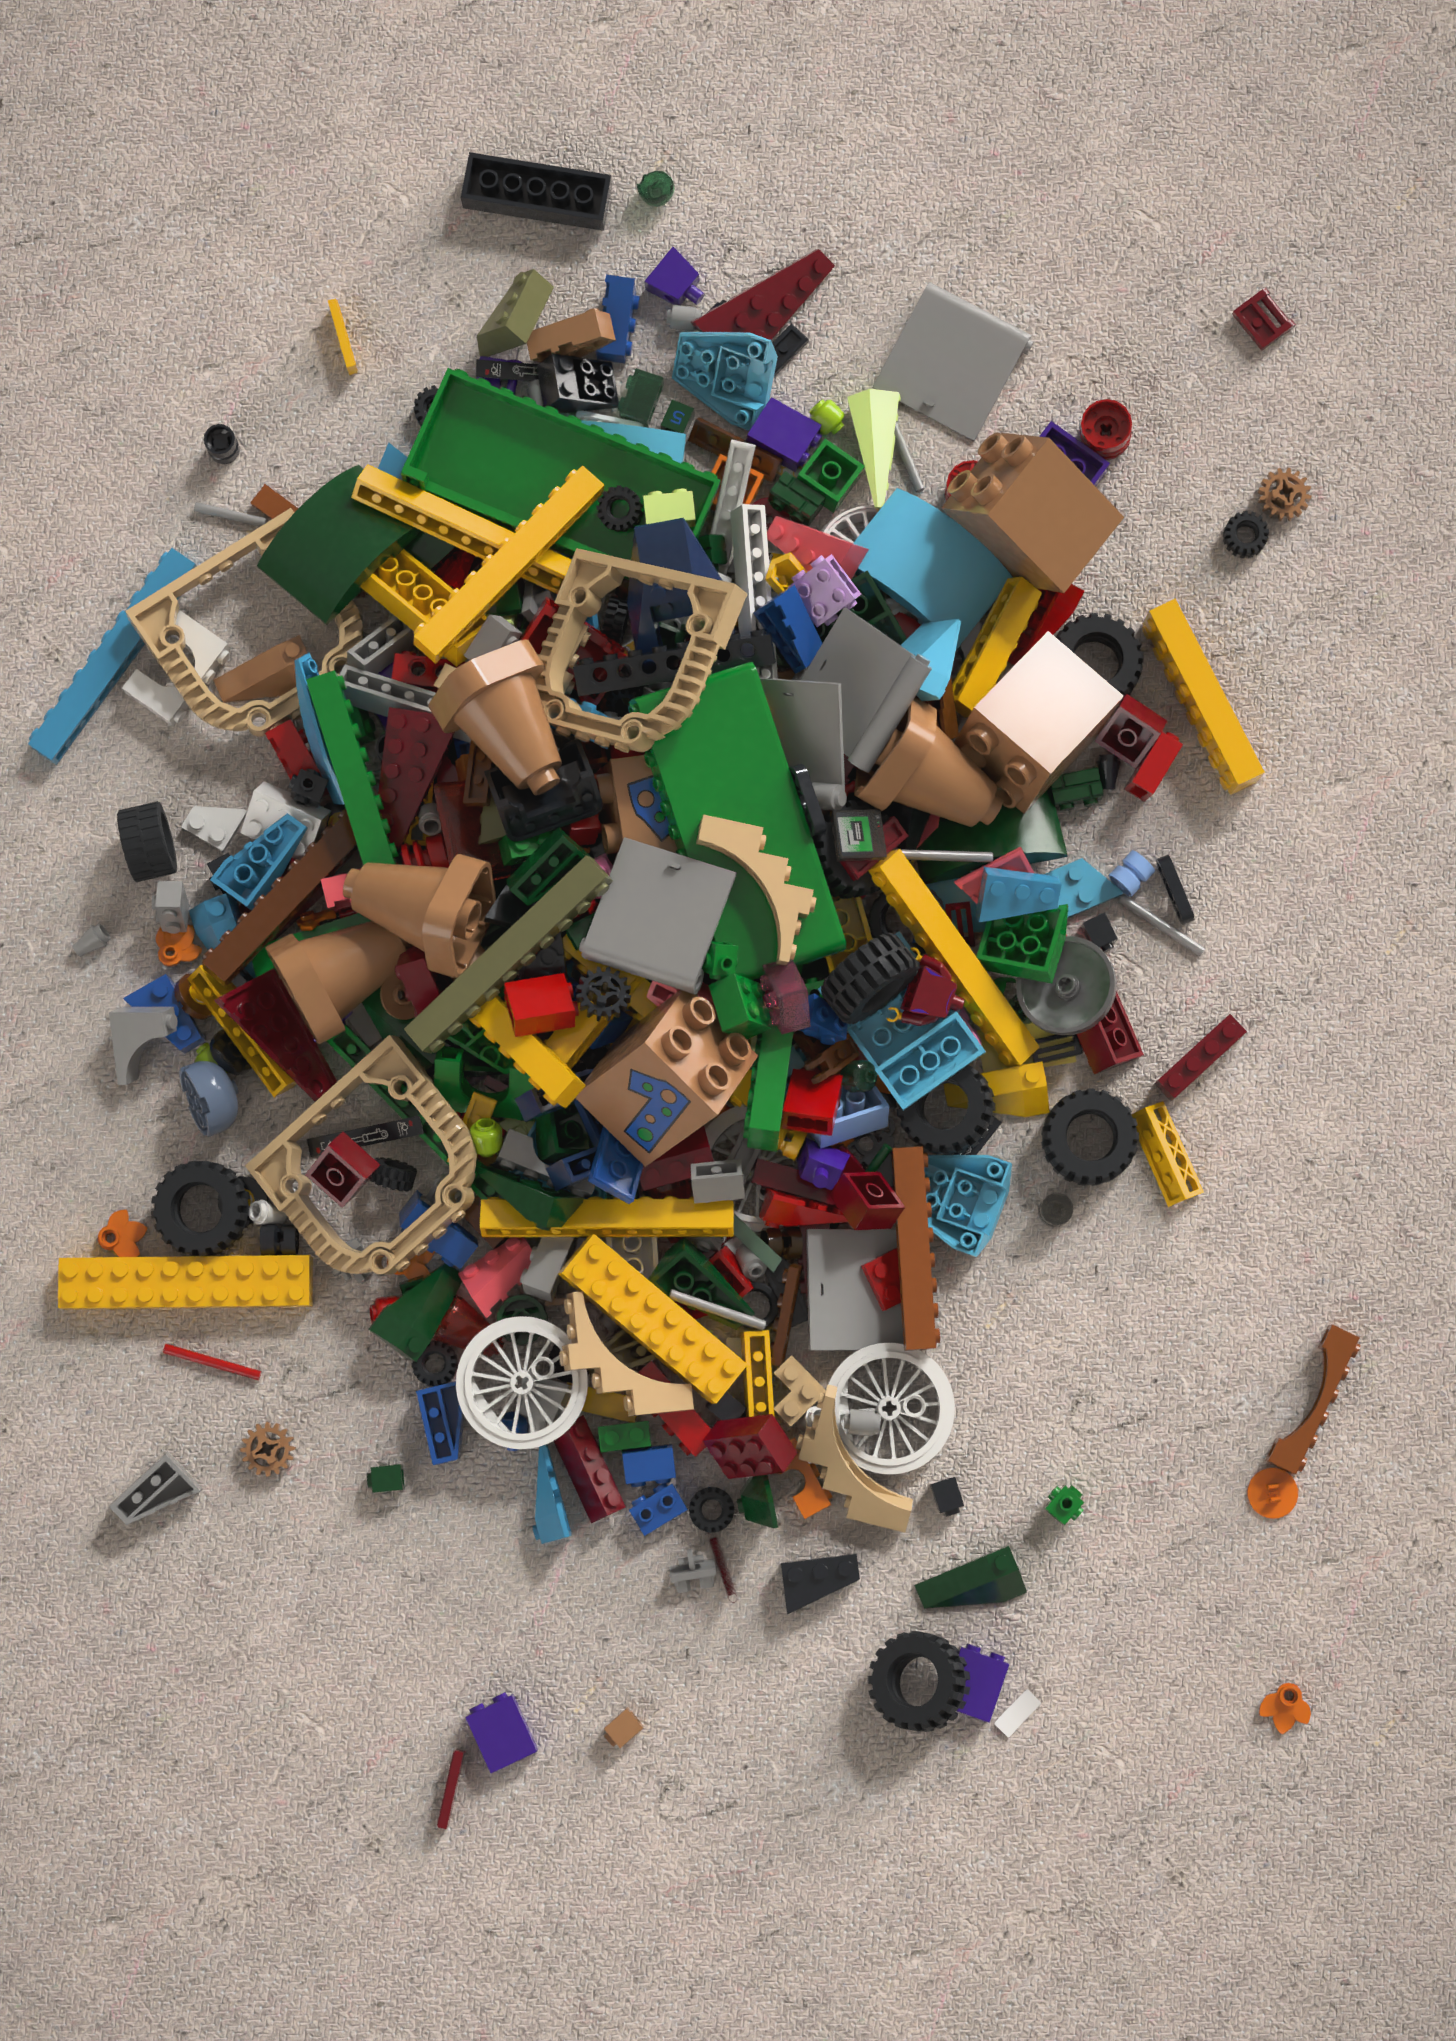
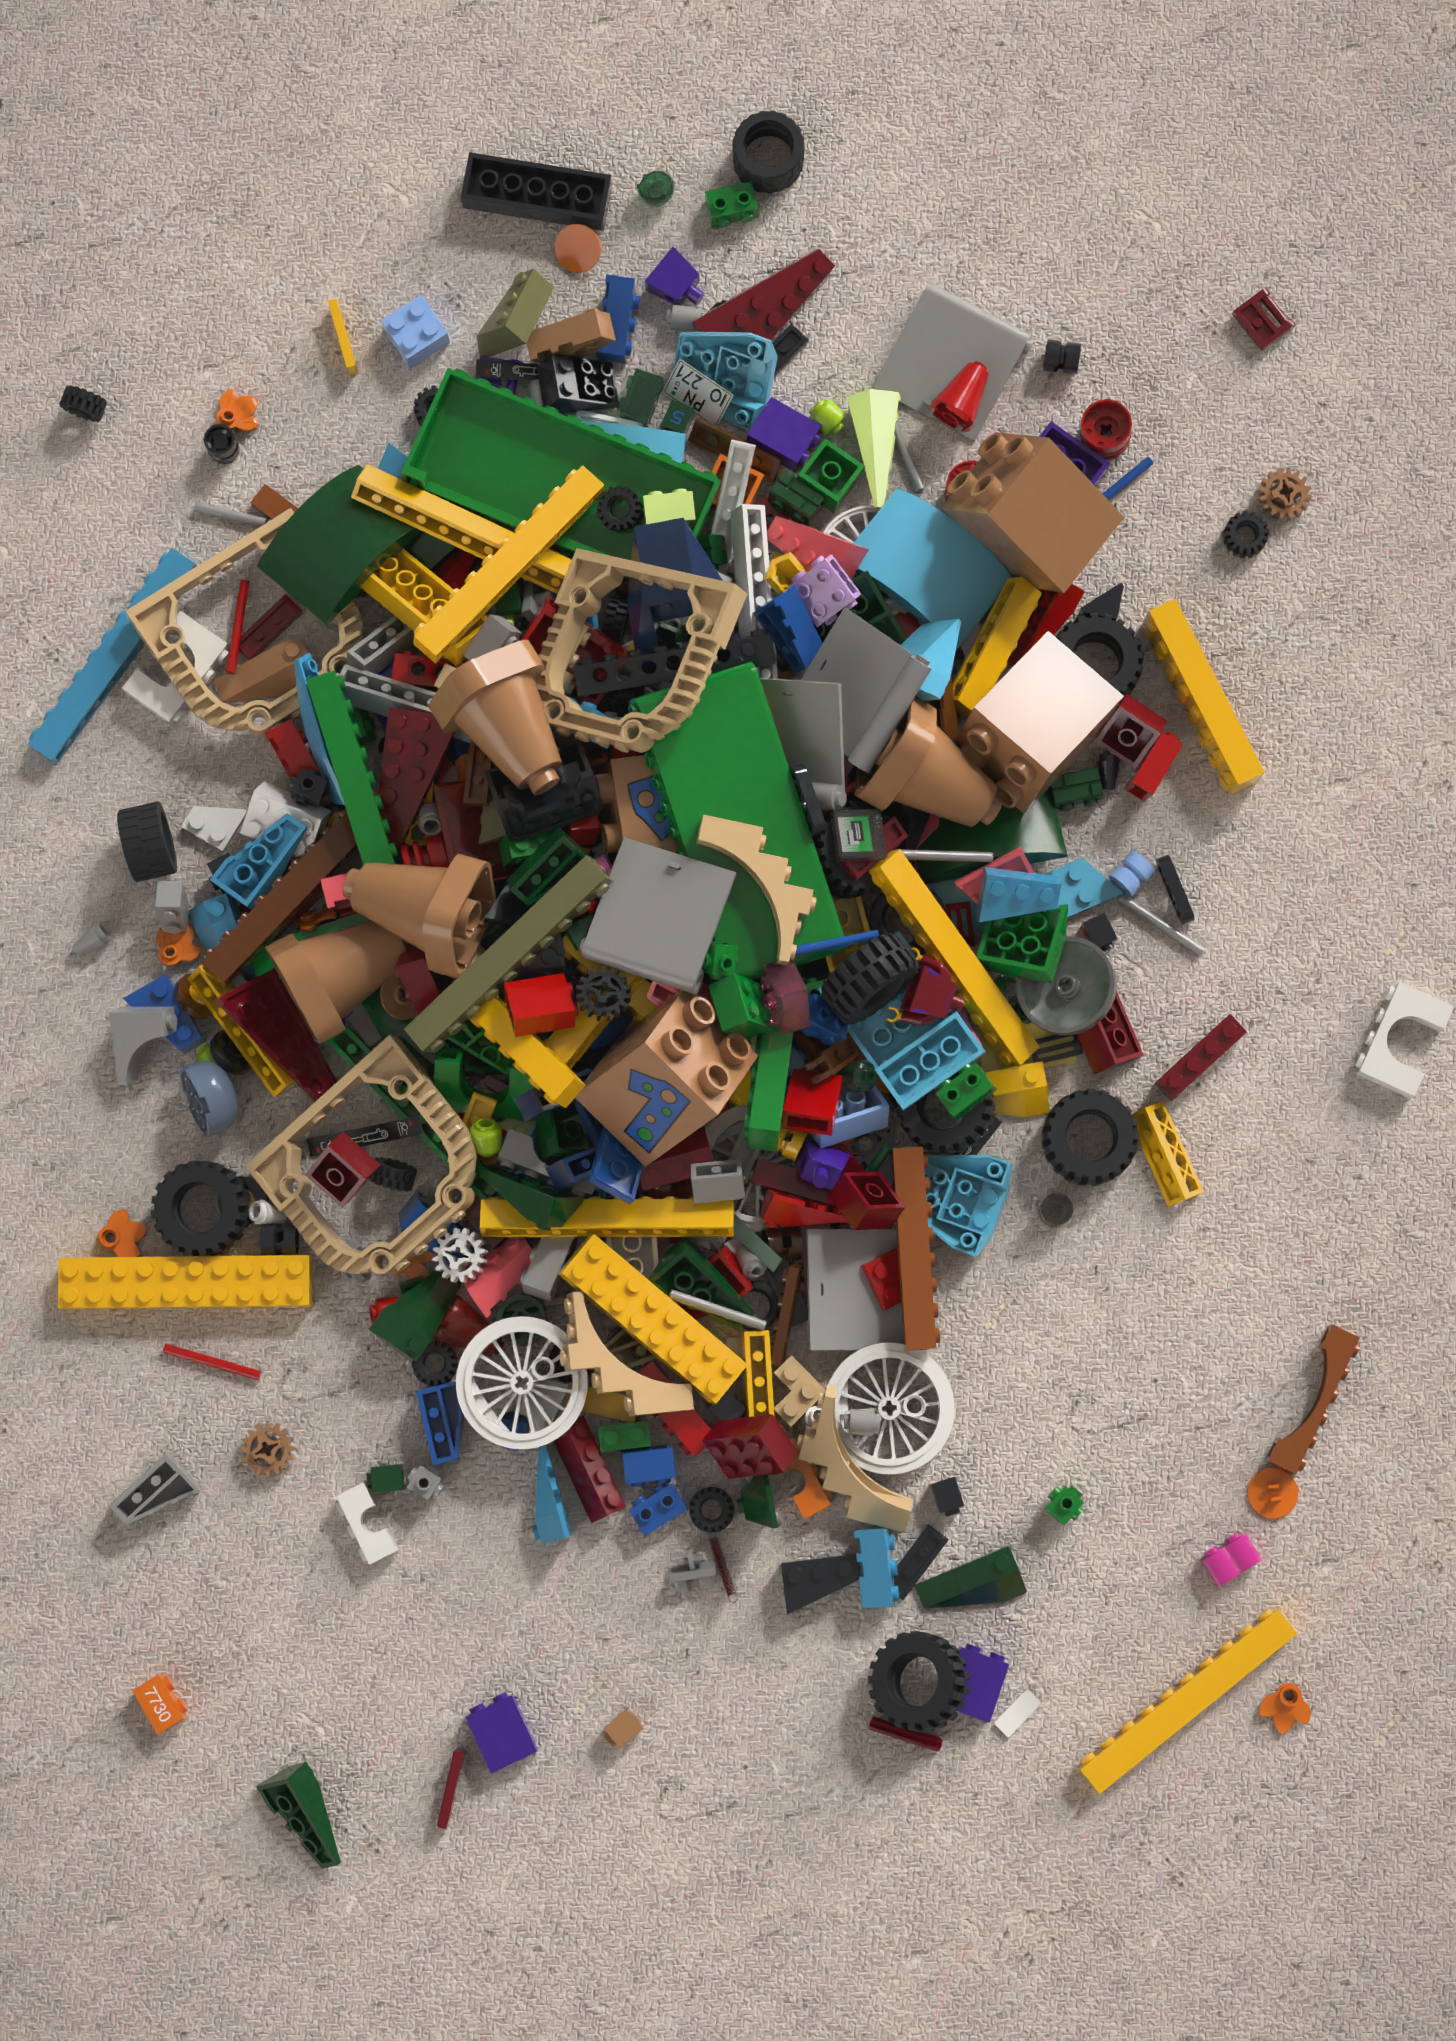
(83, 403): none -> black tyre
(161, 1703): none -> orange brick
(237, 626): none -> red bar
(239, 409): none -> orange plate
(269, 627): none -> dark red tile
(300, 1802): none -> dark green wedge
(354, 1505): none -> white arch
(415, 331): none -> light blue brick
(432, 1475): none -> light grey brick
(462, 1245): none -> white gear
(577, 248): none -> orange piece
(698, 391): none -> white sticker
(731, 204): none -> green brick
(768, 124): none -> black tyre
(836, 942): none -> blue bar
(877, 1568): none -> dark azure wedge
(918, 1559): none -> black tile
(918, 1738): none -> dark red axle
(961, 397): none -> red cone
(965, 1090): none -> green brick
(1061, 357): none -> black wheel
(1105, 604): none -> black slope
(1128, 478): none -> blue bar
(1187, 1700): none -> yellow brick
(1230, 1559): none -> dark pink brick
(1377, 1062): none -> white arch

